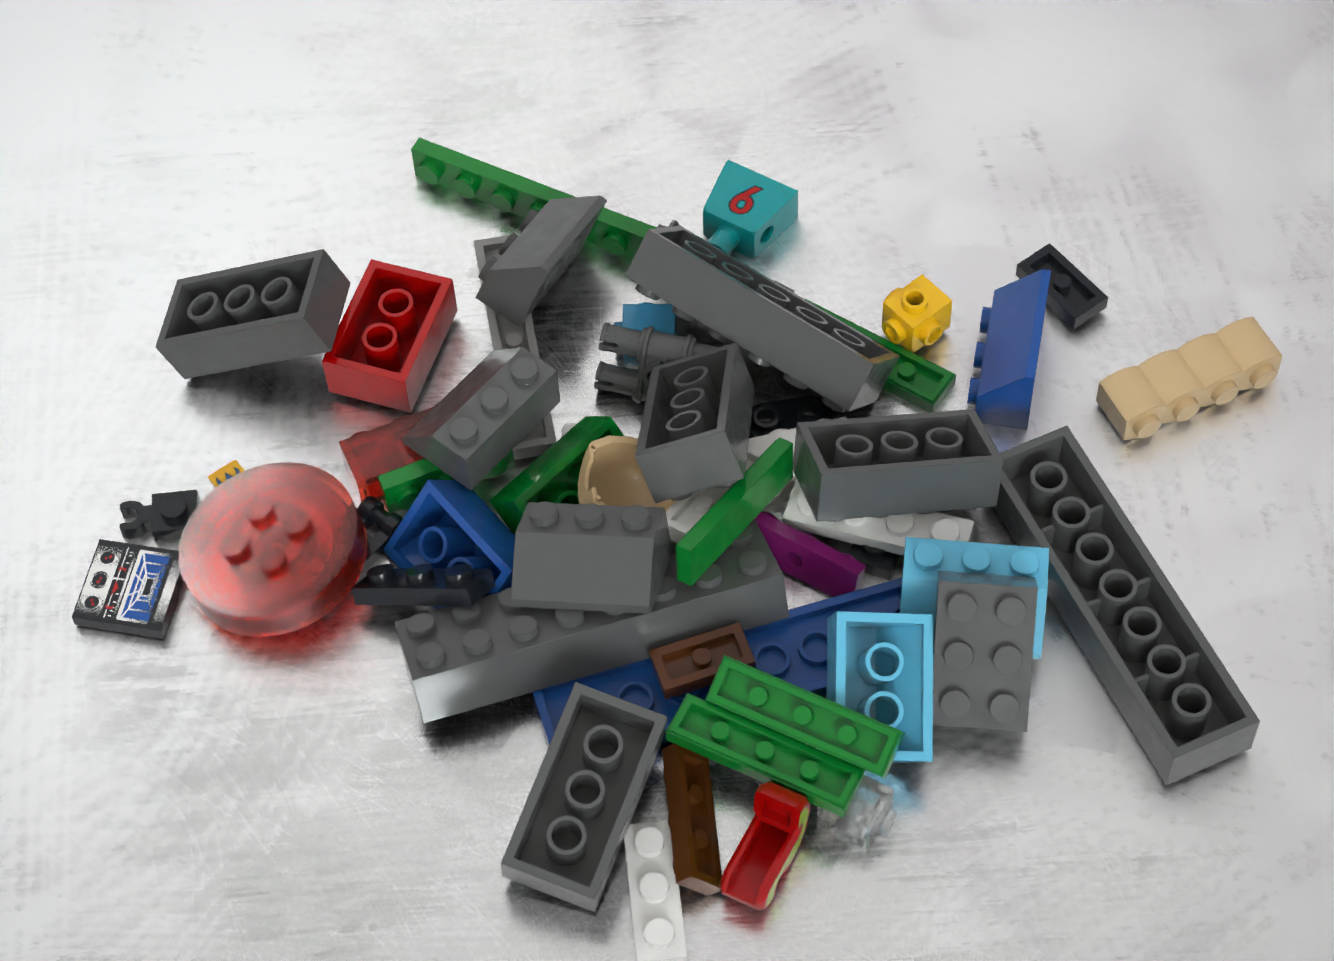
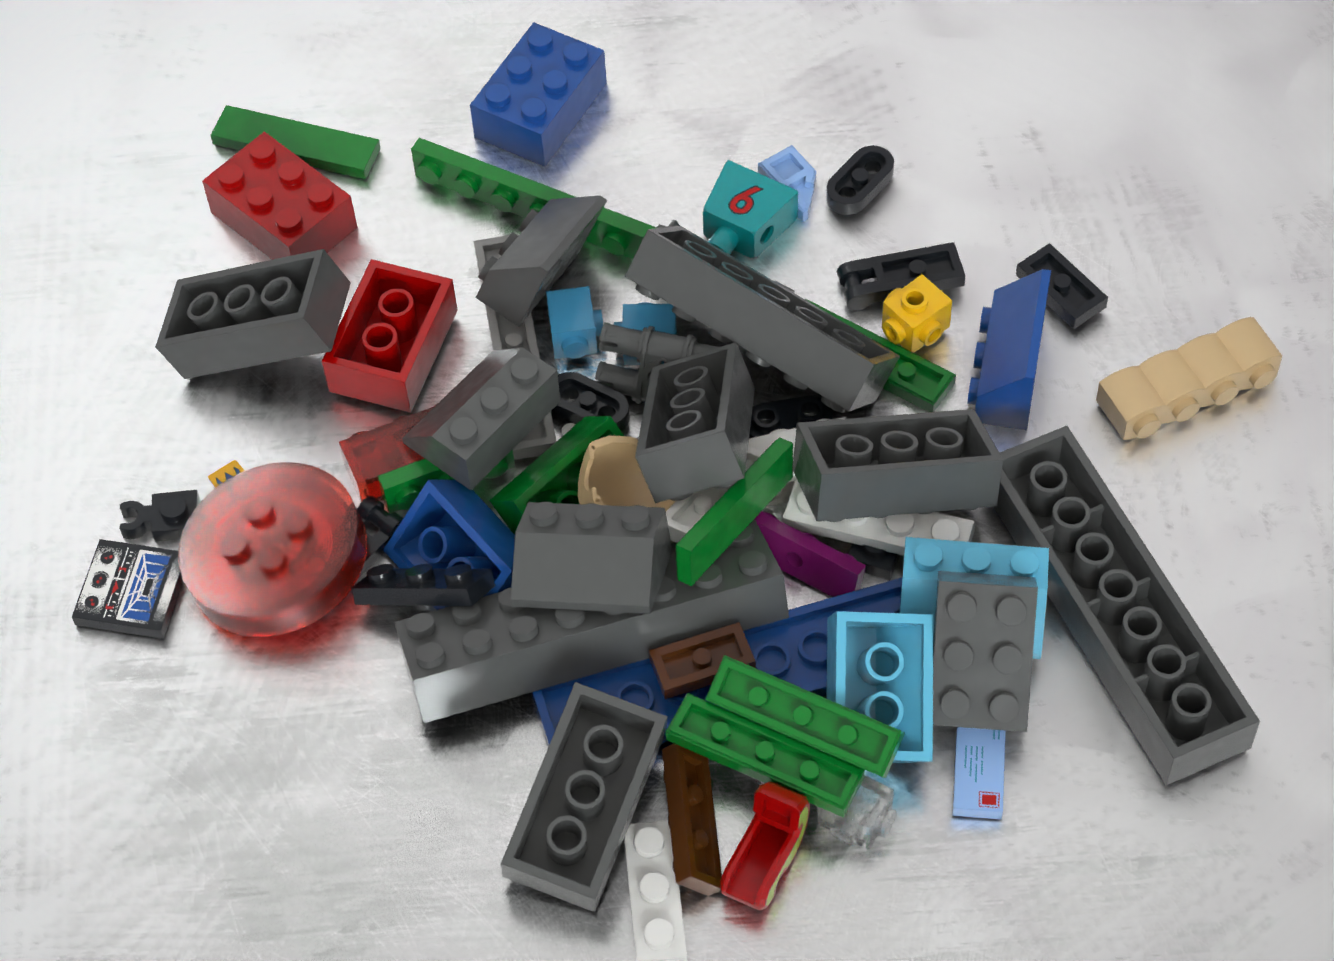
(279, 201): none -> red brick
(314, 144): none -> green tile
(538, 94): none -> blue brick
(573, 322): none -> dark azure brick
(591, 400): none -> black plate
(793, 171): none -> light blue tile
(856, 183): none -> black plate
(896, 270): none -> black plate
(979, 773): none -> light blue tile

